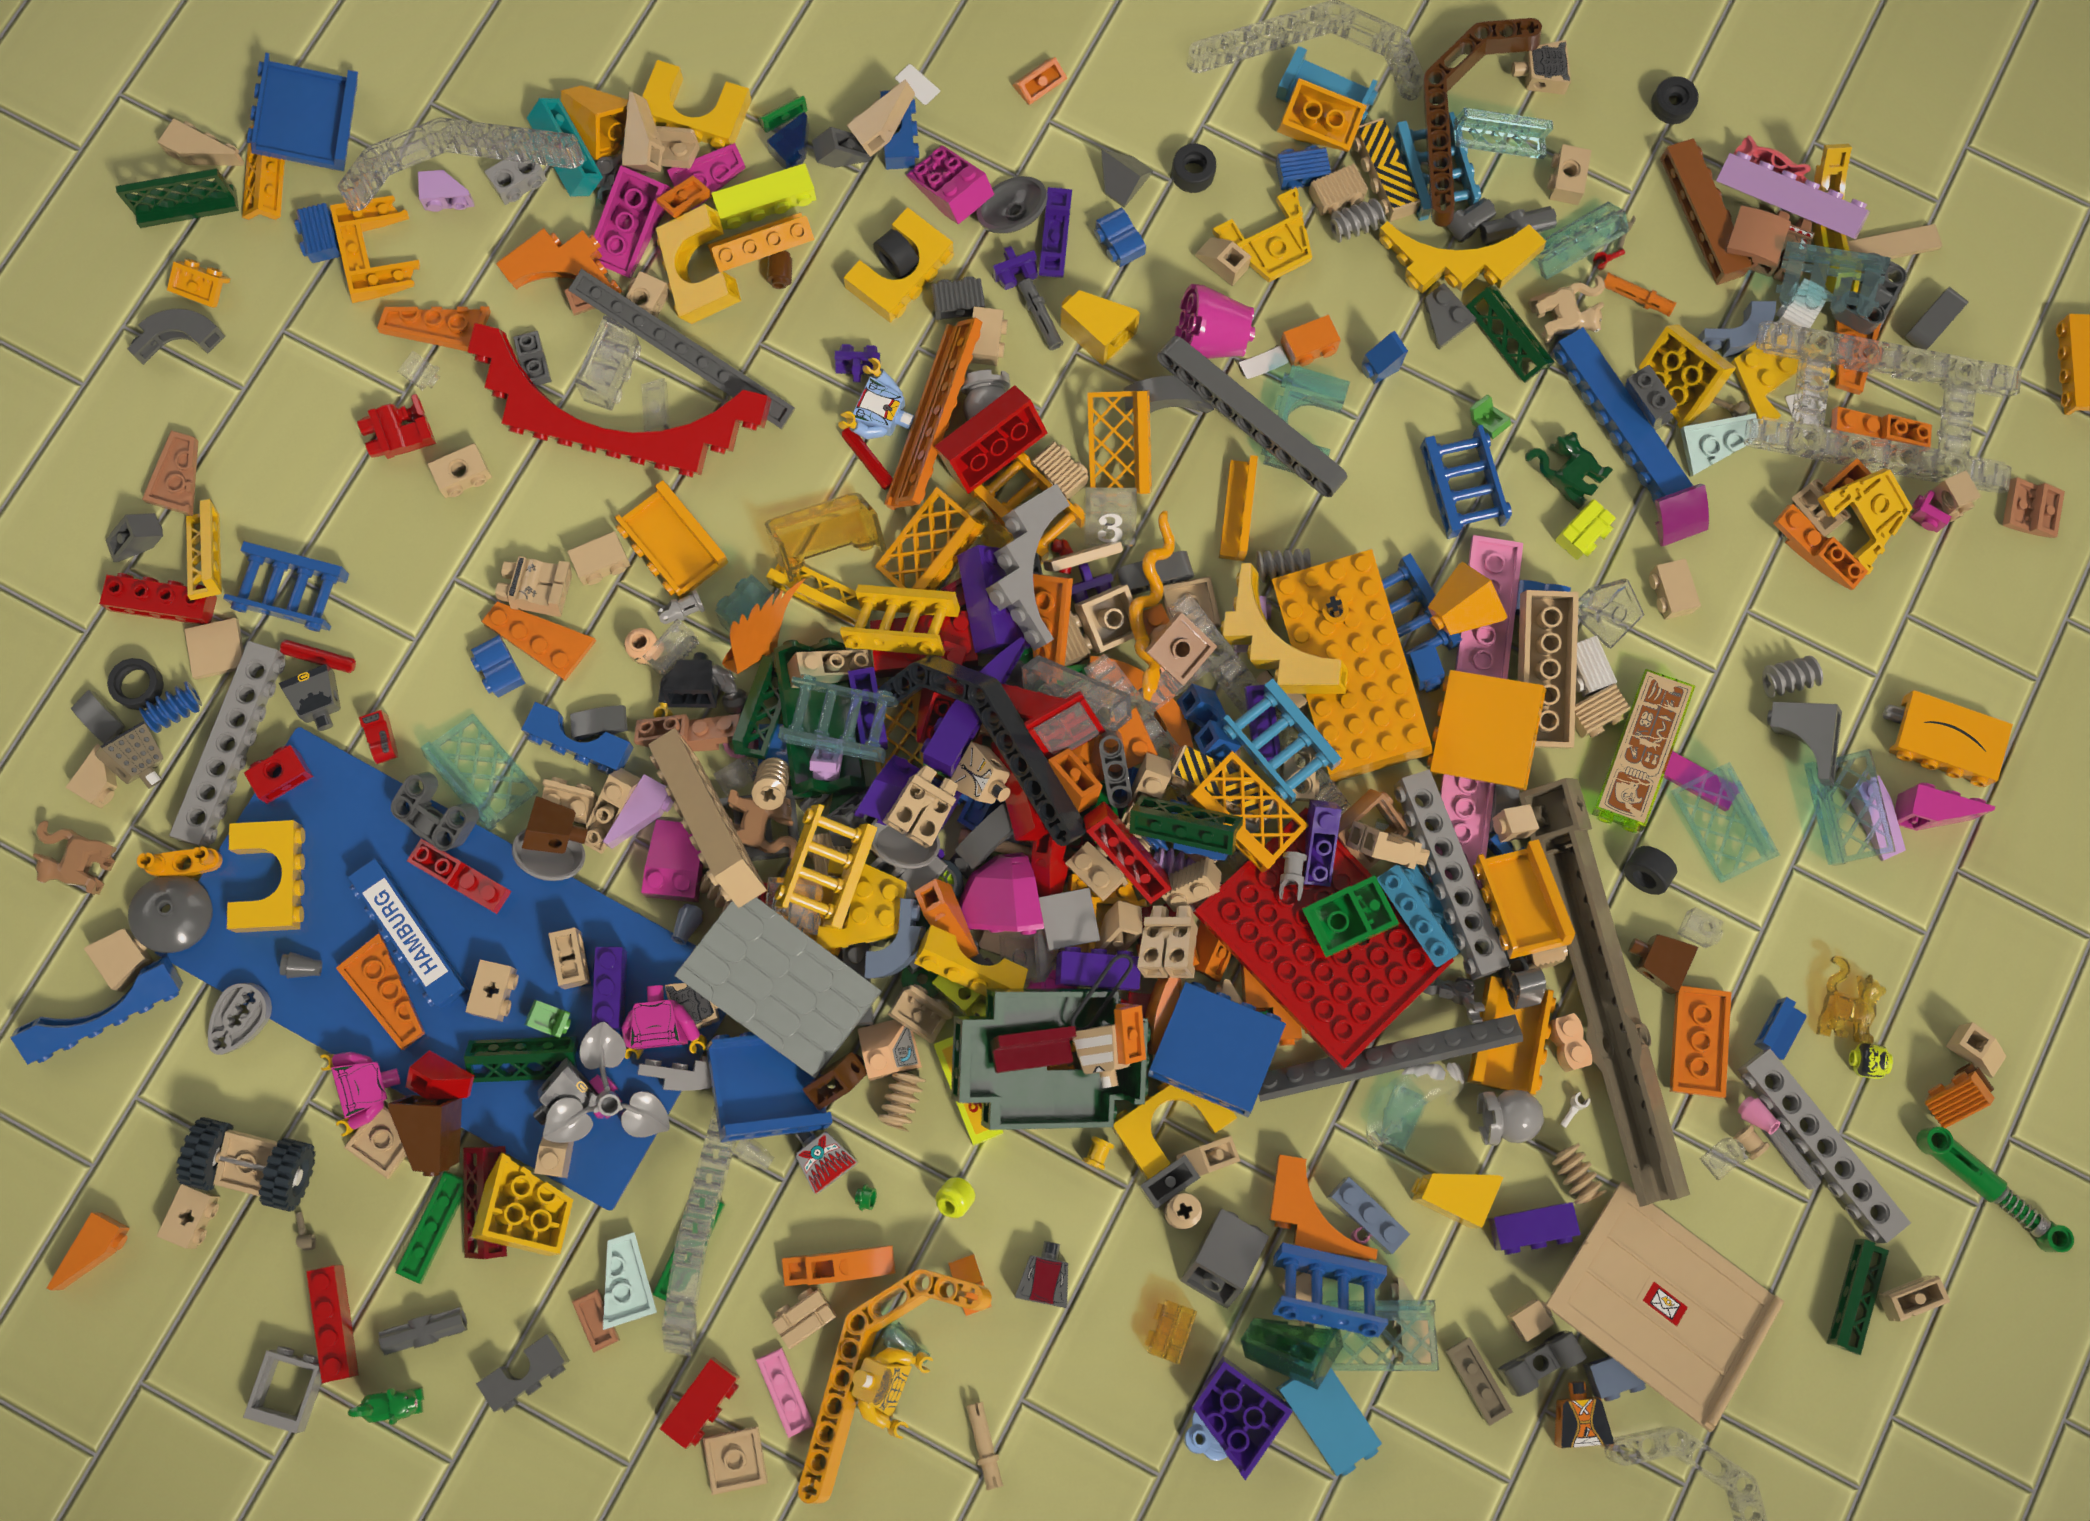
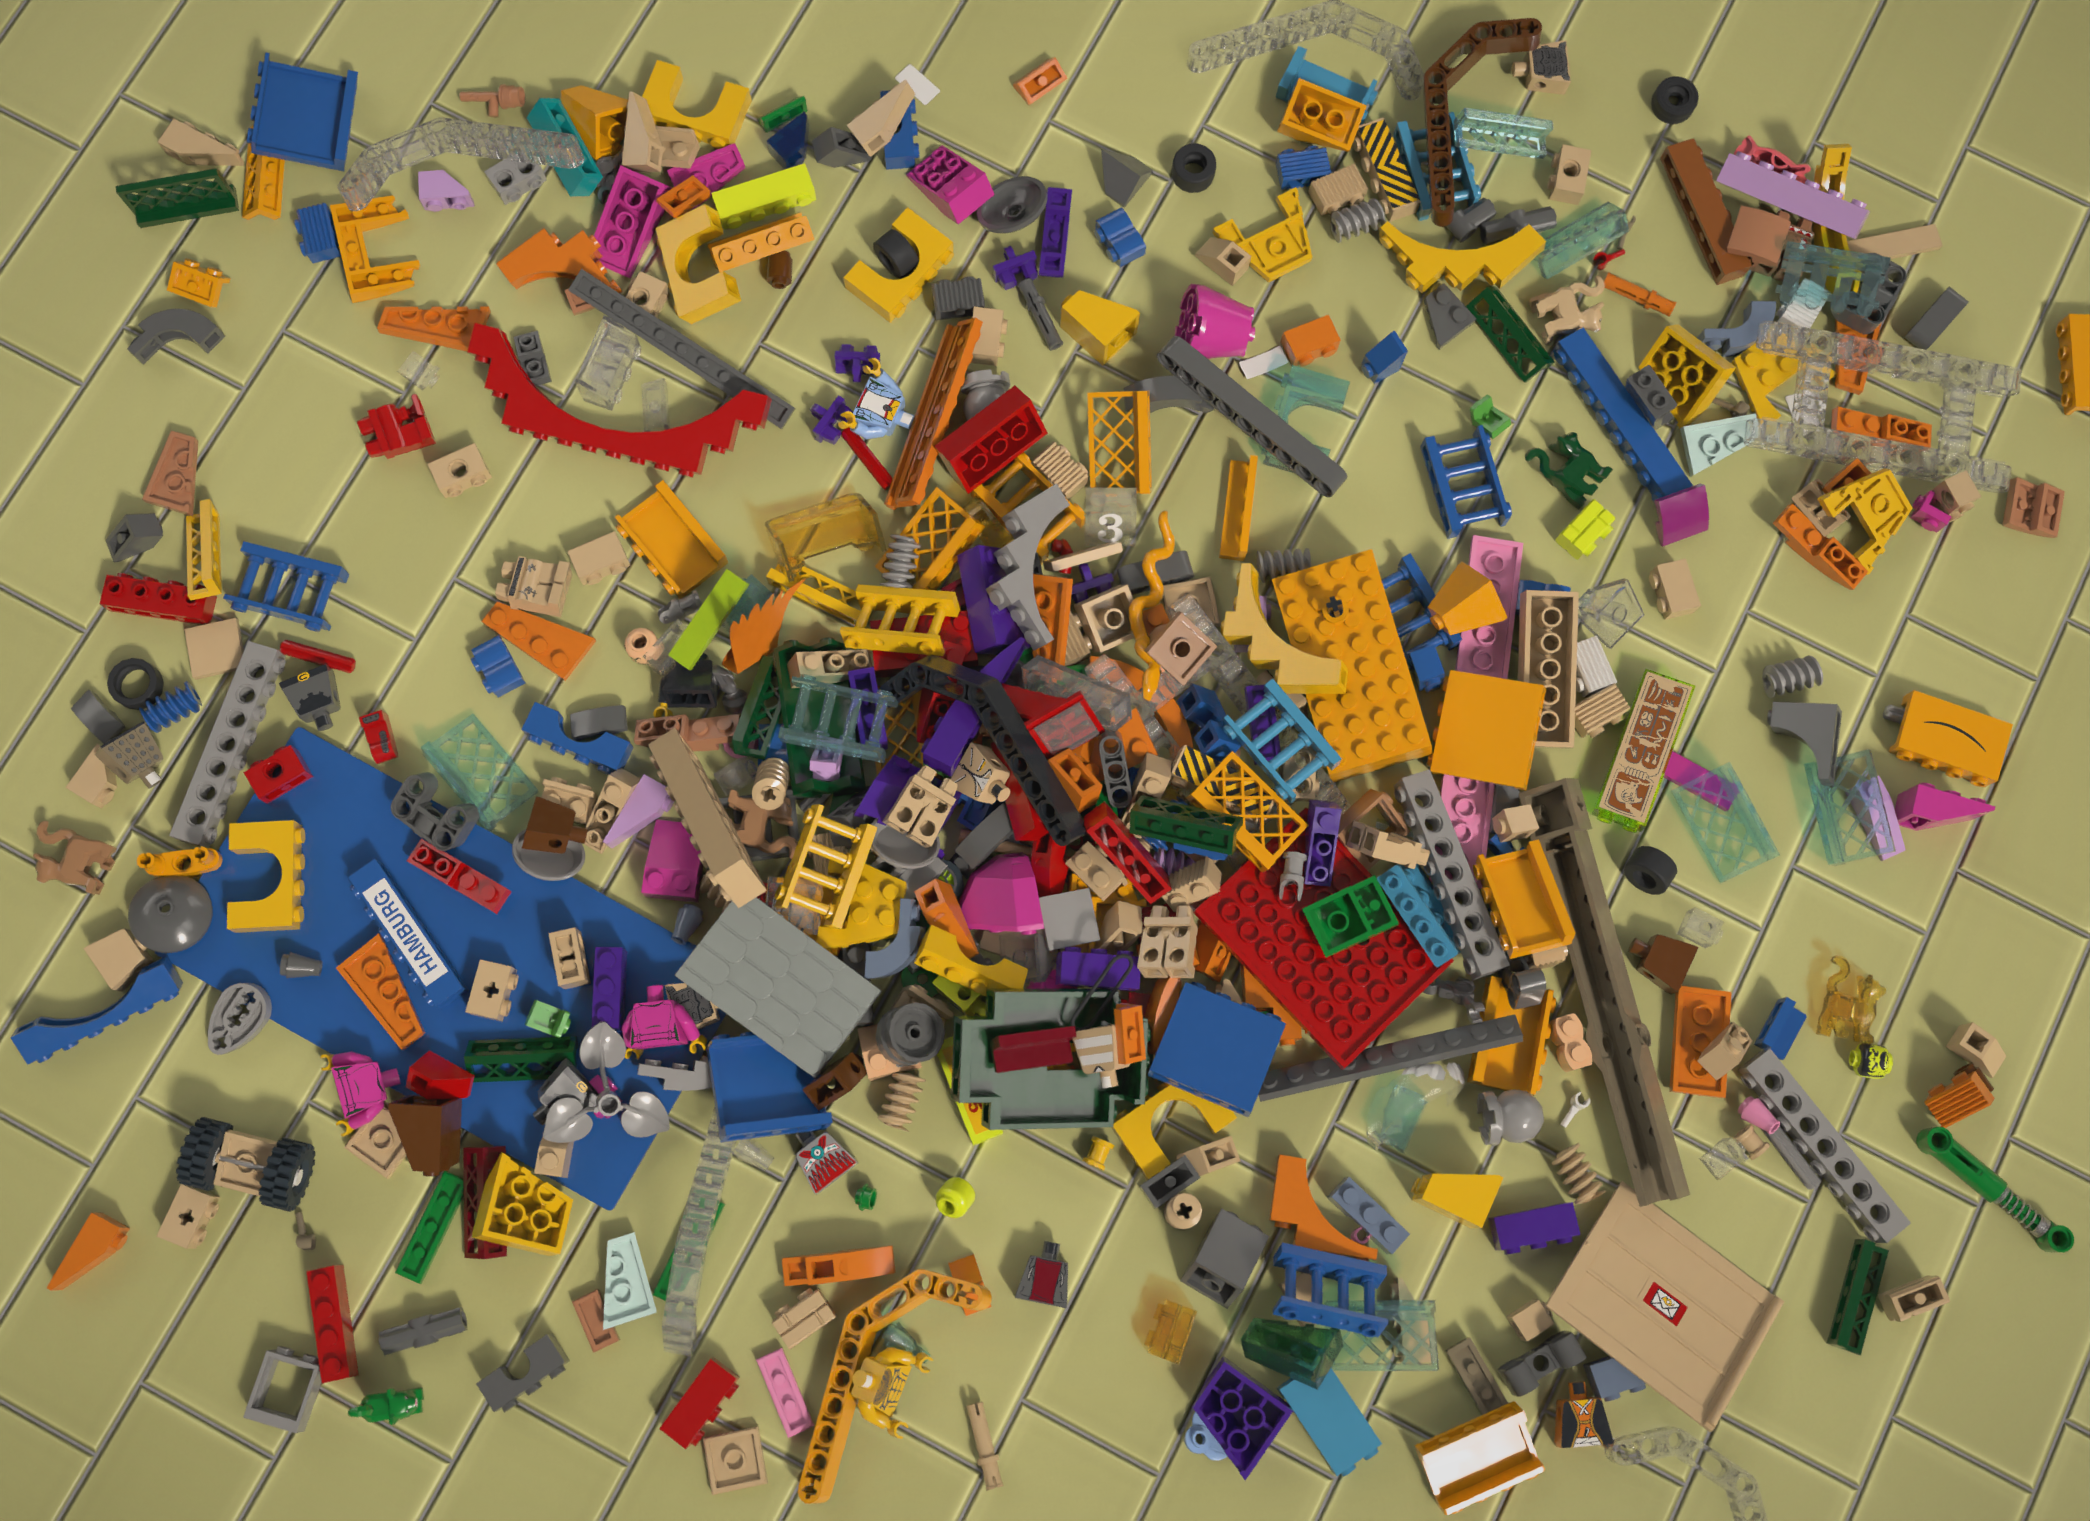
(506, 96): none -> nougat piece
(708, 619): none -> lime tile
(827, 418): none -> dark purple hips
(900, 562): none -> light grey piece
(910, 1034): none -> dark grey wheel
(1479, 1458): none -> panel
(1725, 1050): none -> tan slope

